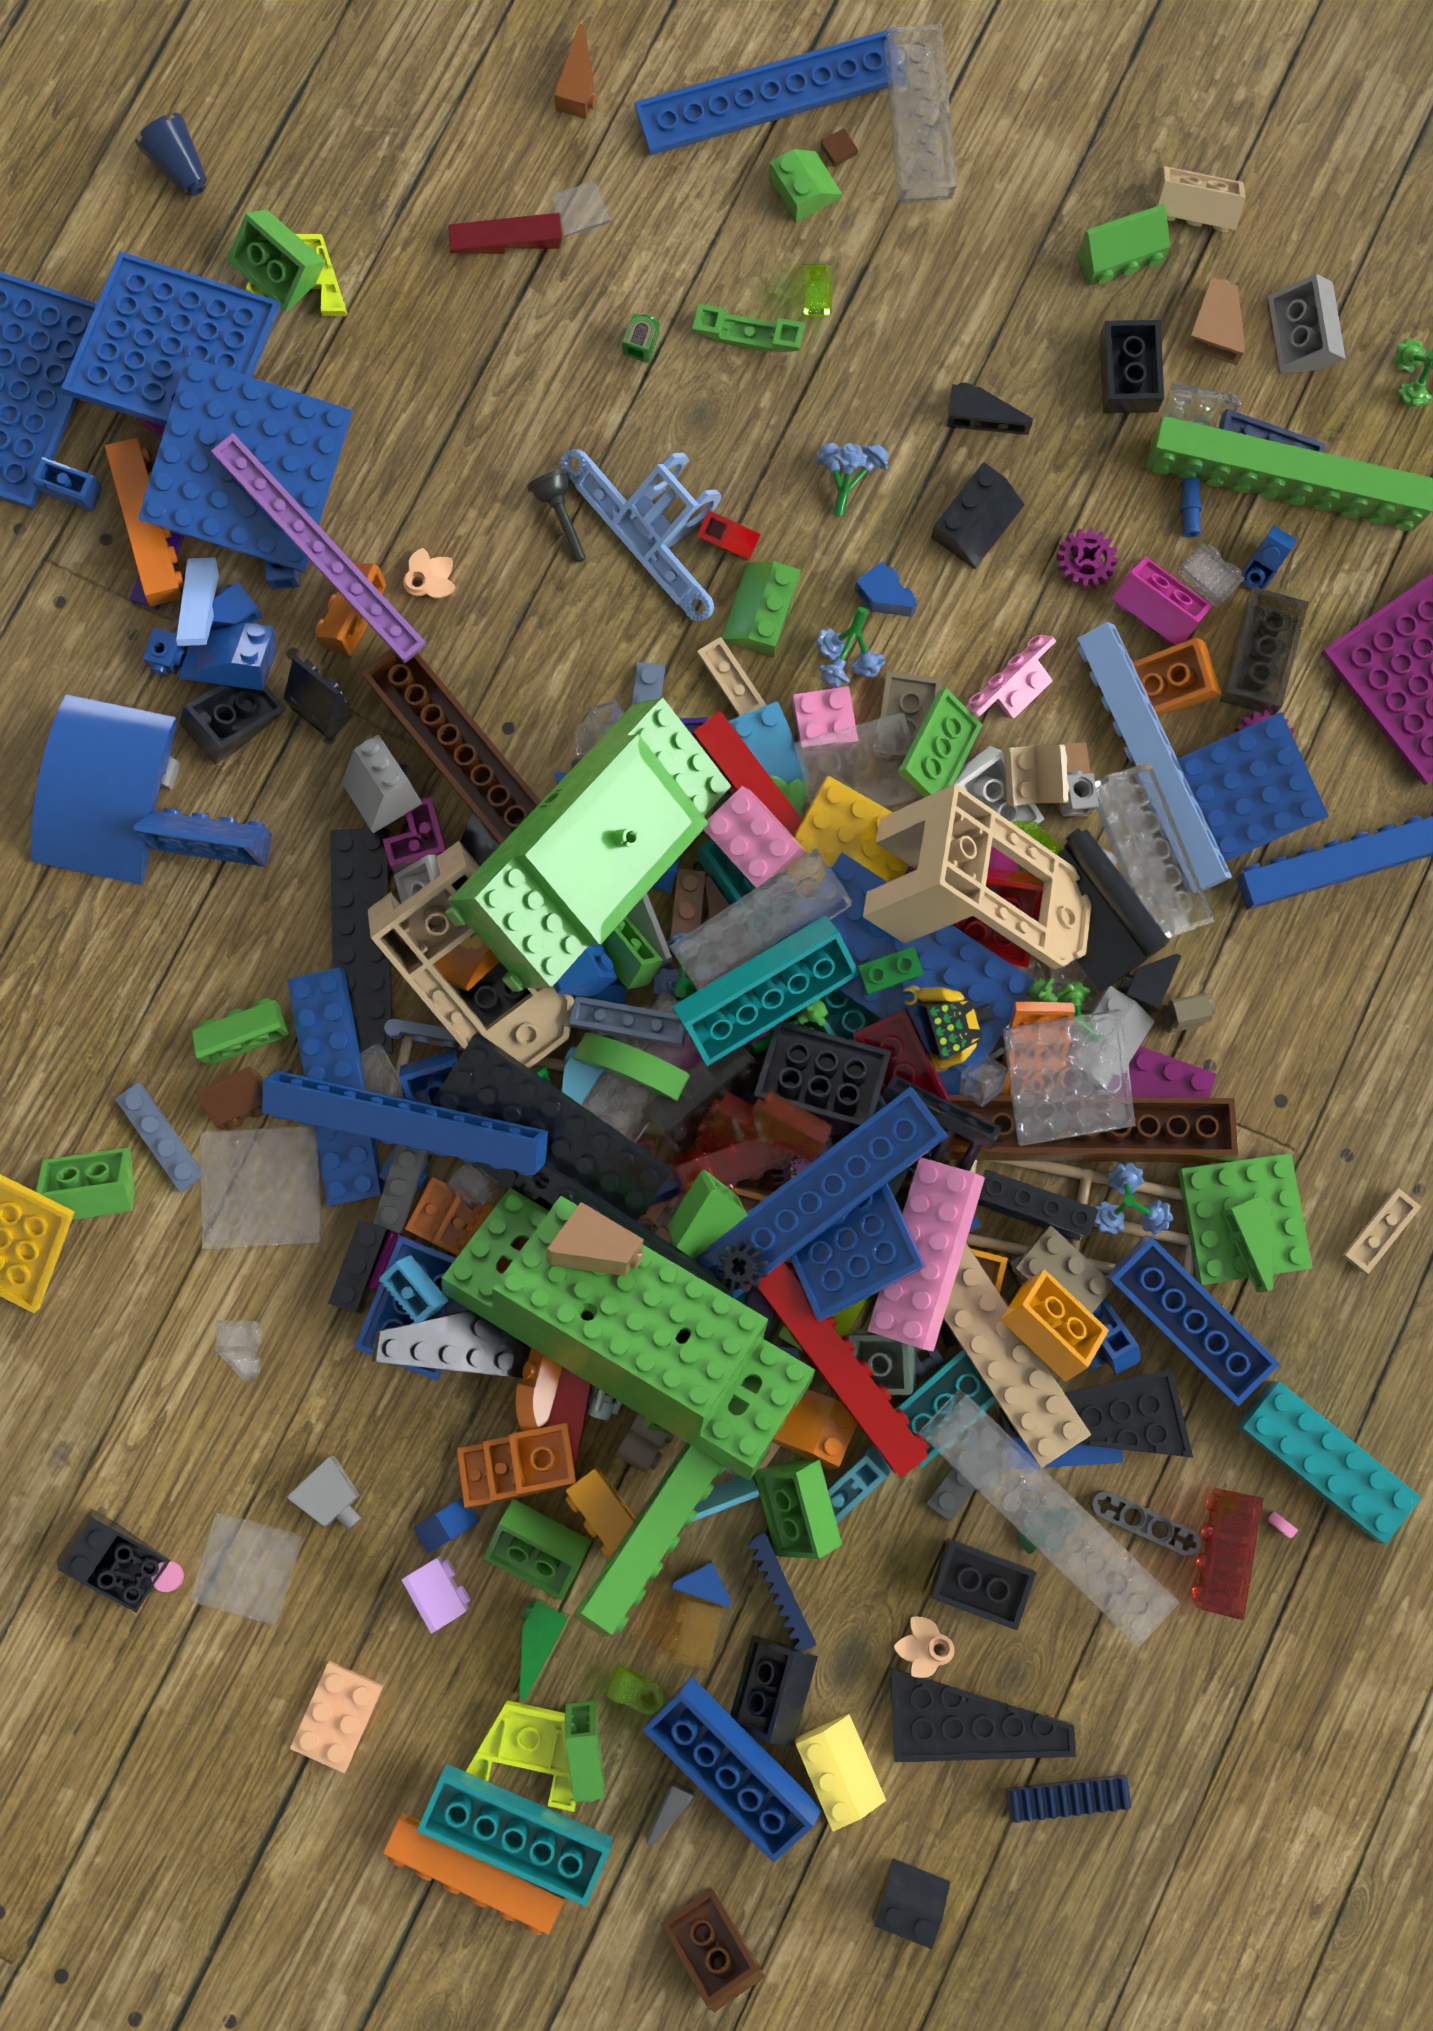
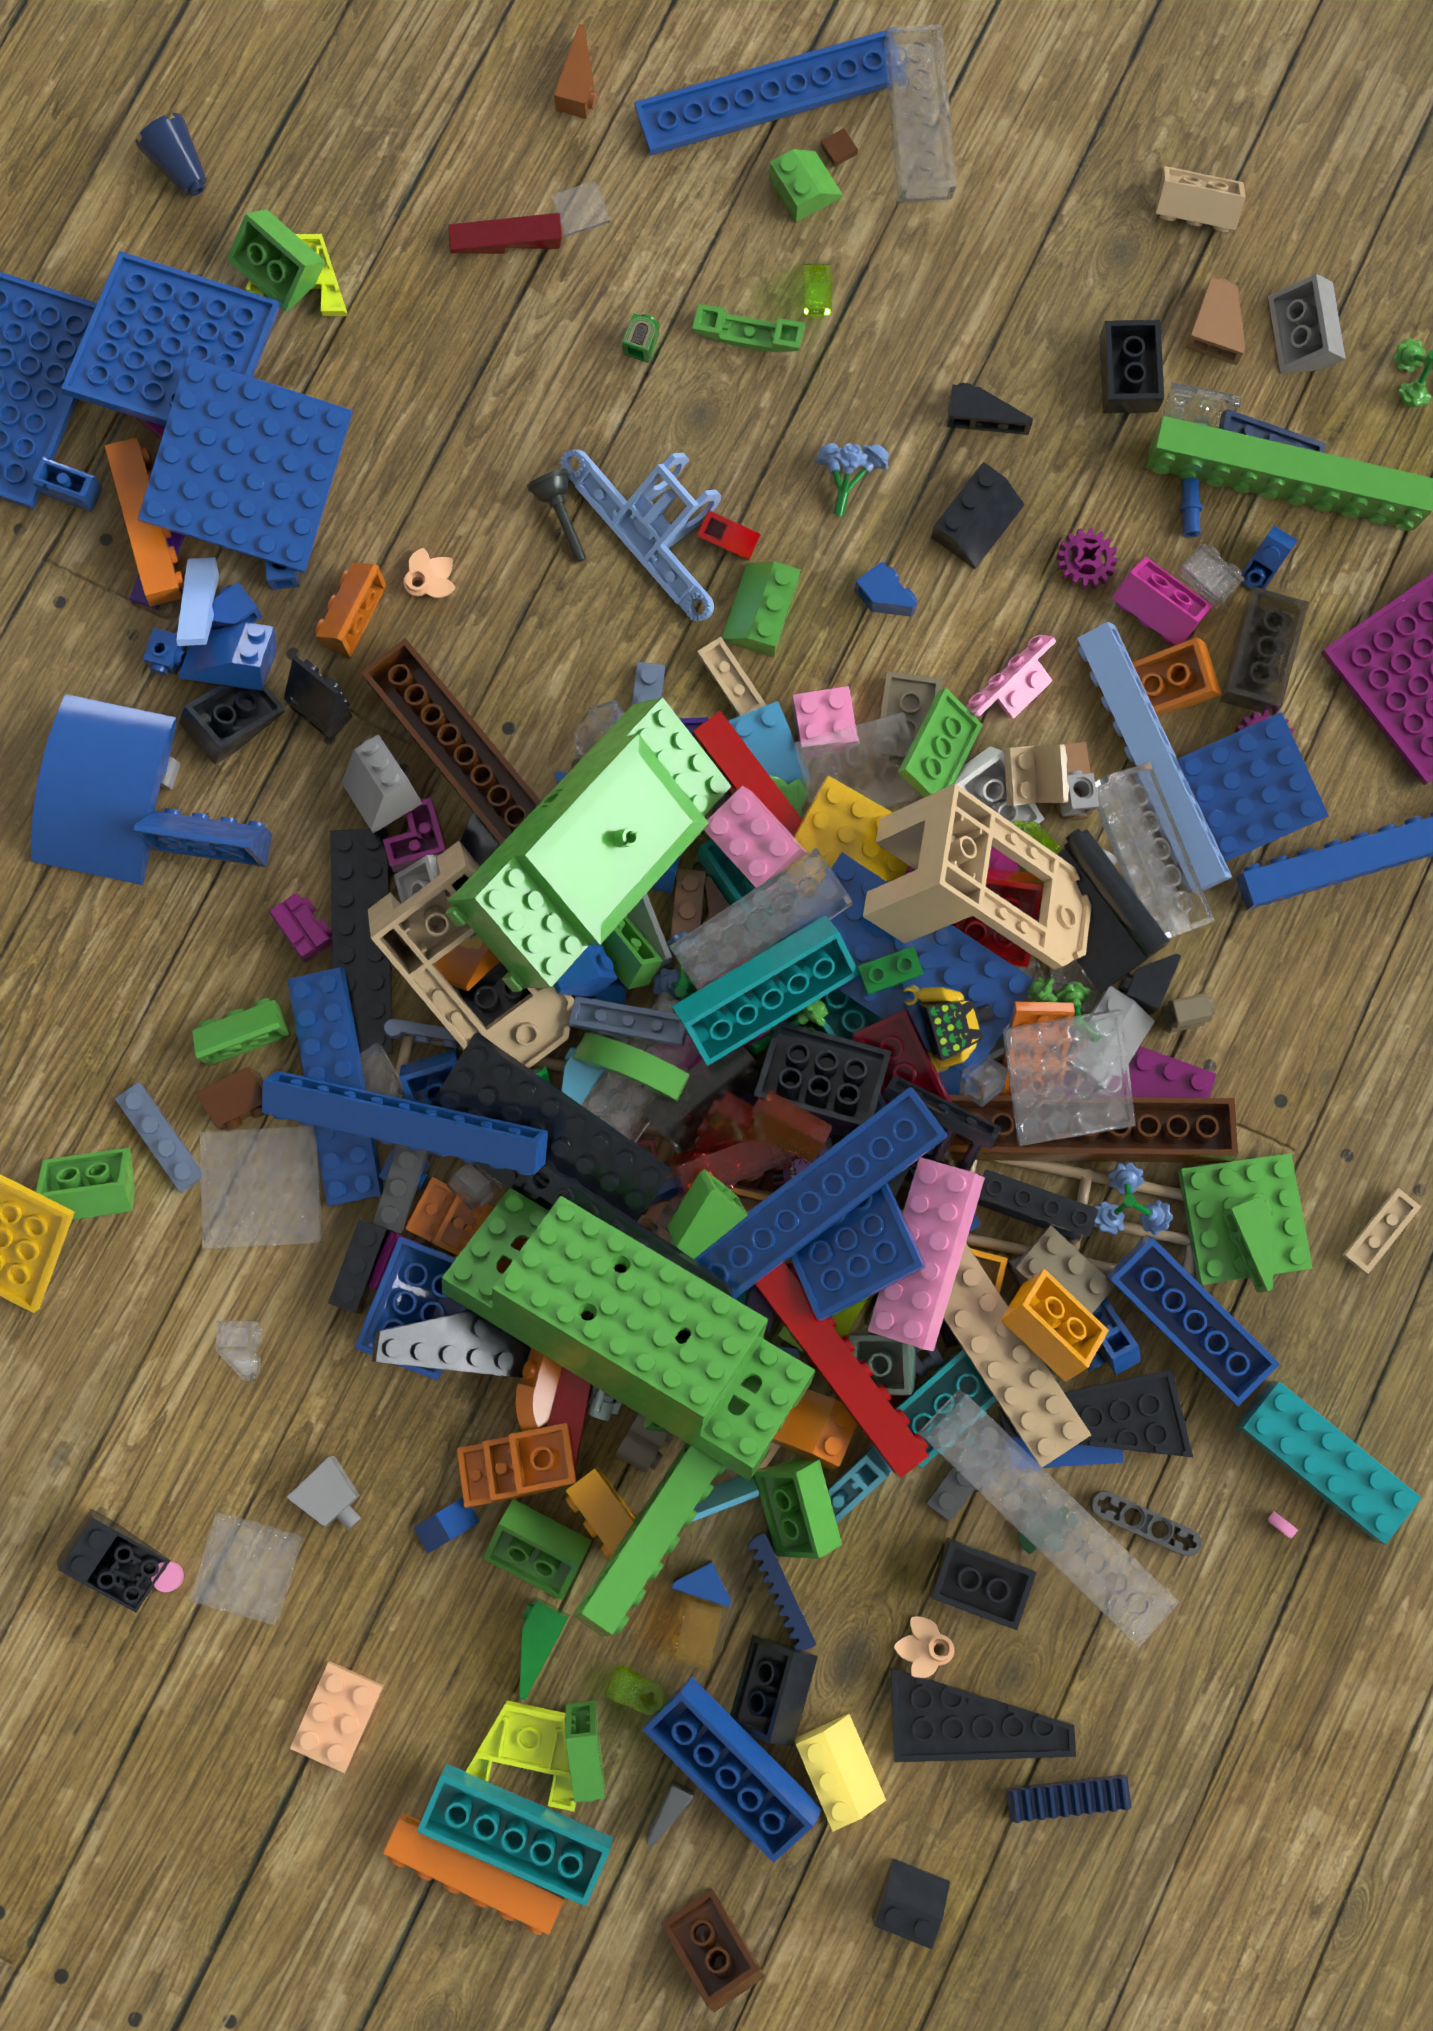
(301, 927): none -> magenta brick
(318, 548): medium lavender plate -> none
(413, 1289): dark azure brick -> none
(436, 1593): lavender slope -> none
(595, 1244): medium nougat slope -> none
(752, 1268): black gear -> none
(832, 646): medium blue plant -> none
(1125, 245): bright green slope -> none
(1227, 1553): clear red slope -> none

